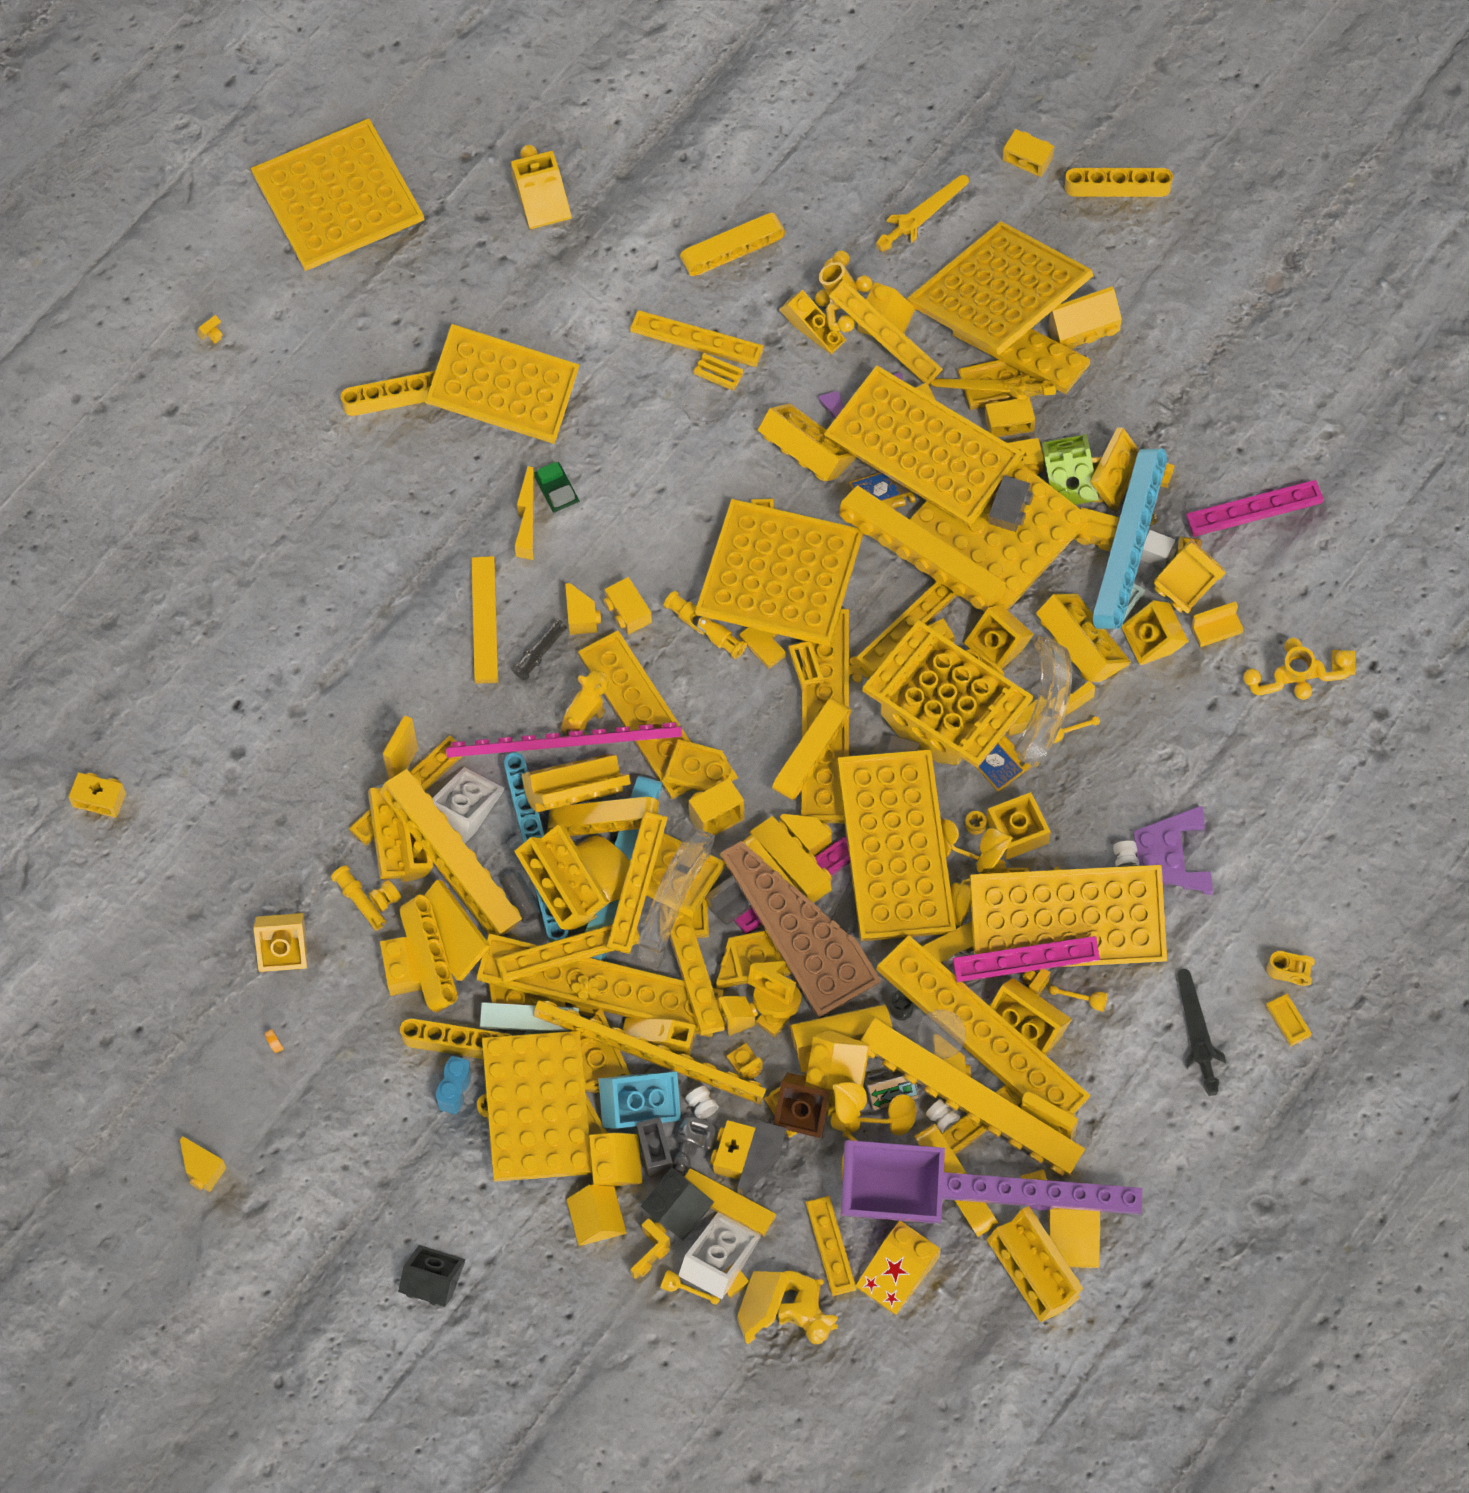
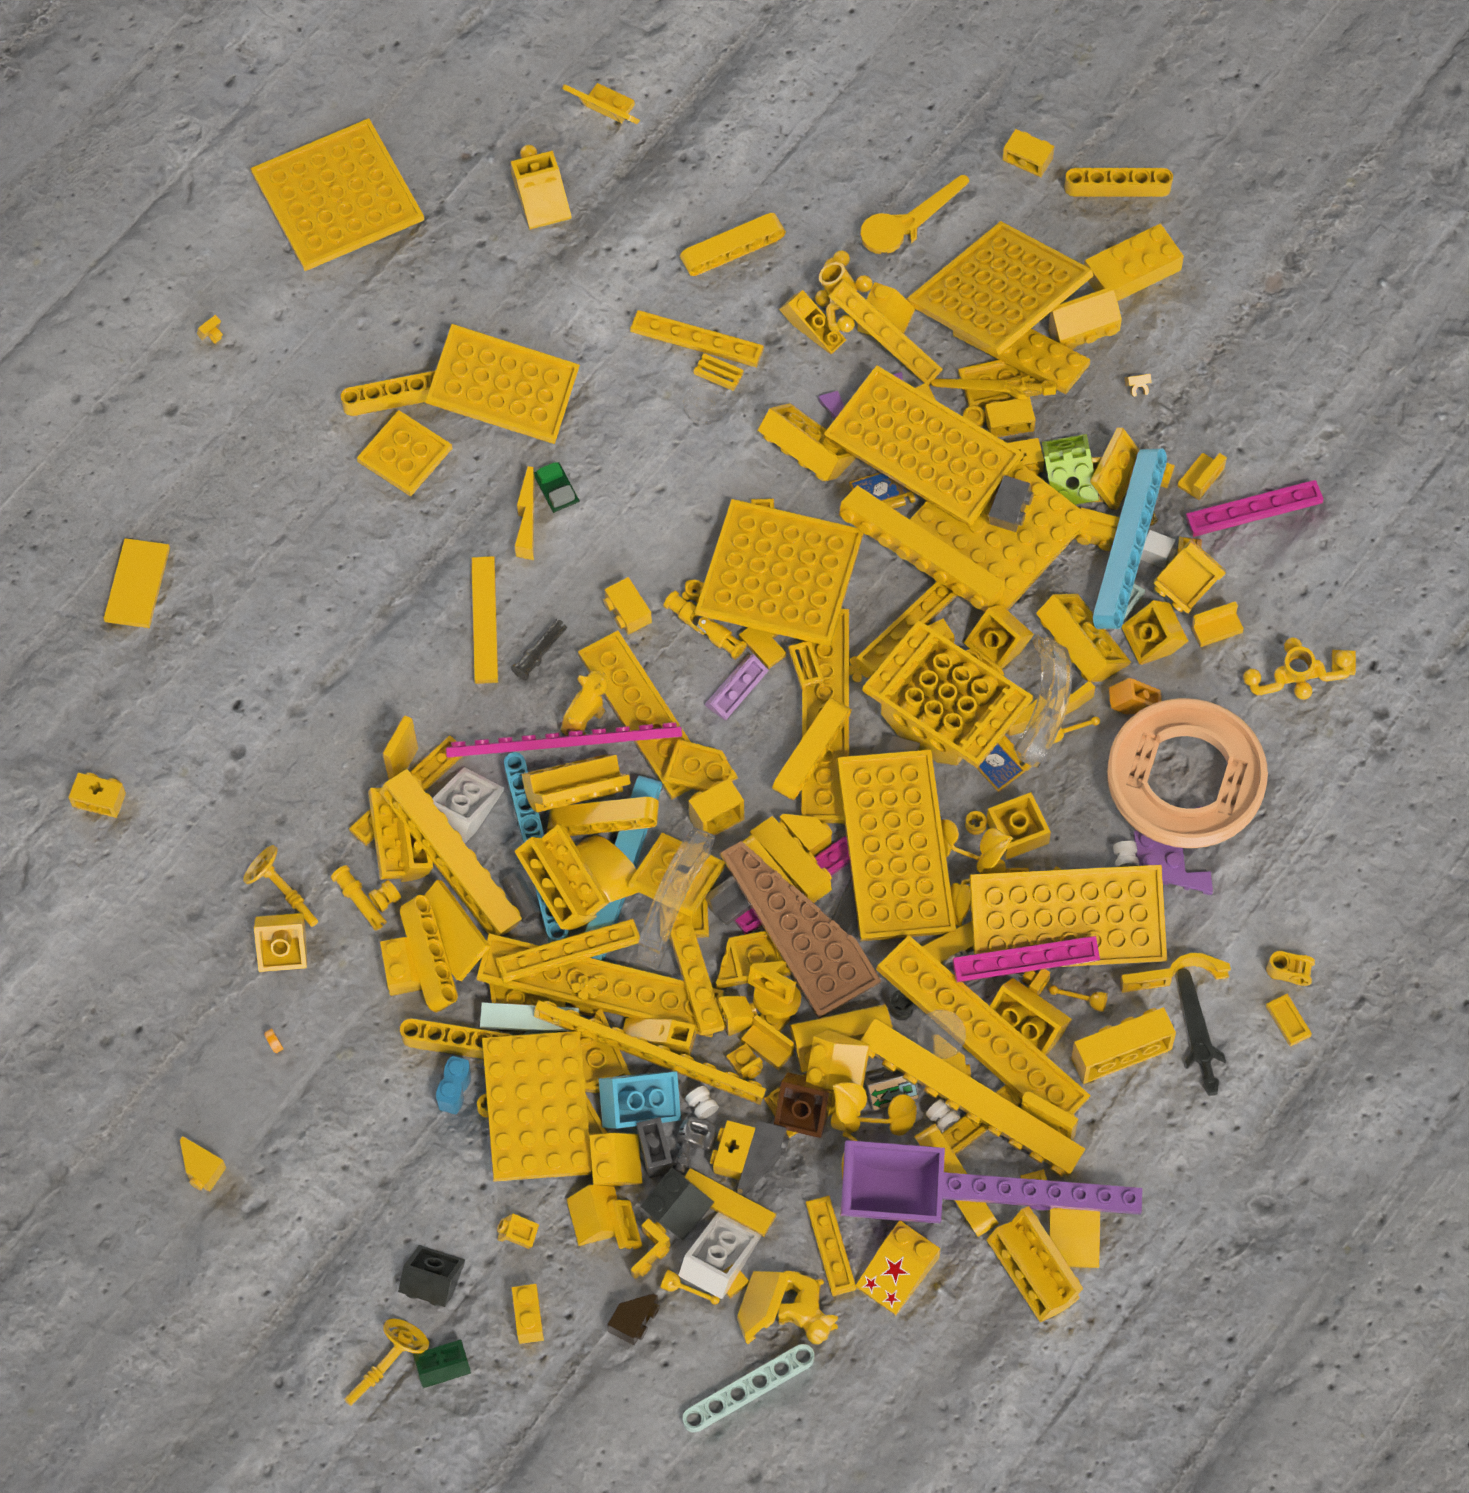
(137, 583): none -> yellow tile
(265, 868): none -> yellow dish
(401, 1343): none -> yellow dish
(404, 453): none -> yellow plate
(442, 1363): none -> dark green hinge
(517, 1230): none -> yellow bracket
(527, 1313): none -> yellow brick
(581, 612): yellow slope -> none
(606, 102): none -> yellow plate
(624, 1224): none -> yellow tile
(632, 1316): none -> dark brown slope
(637, 882): yellow tile -> none
(691, 585): none -> yellow plate
(736, 687): none -> lavender slope
(751, 1392): none -> light aqua beam
(768, 1043): none -> yellow panel
(882, 233): none -> yellow tile
(975, 414): none -> yellow tile
(1123, 1045): none -> yellow brick
(1132, 696): none -> light orange slope
(1135, 262): none -> yellow brick
(1135, 754): none -> light nougat piece
(1138, 381): none -> yellow tile
(1163, 977): none -> yellow piece
(1202, 474): none -> yellow panel

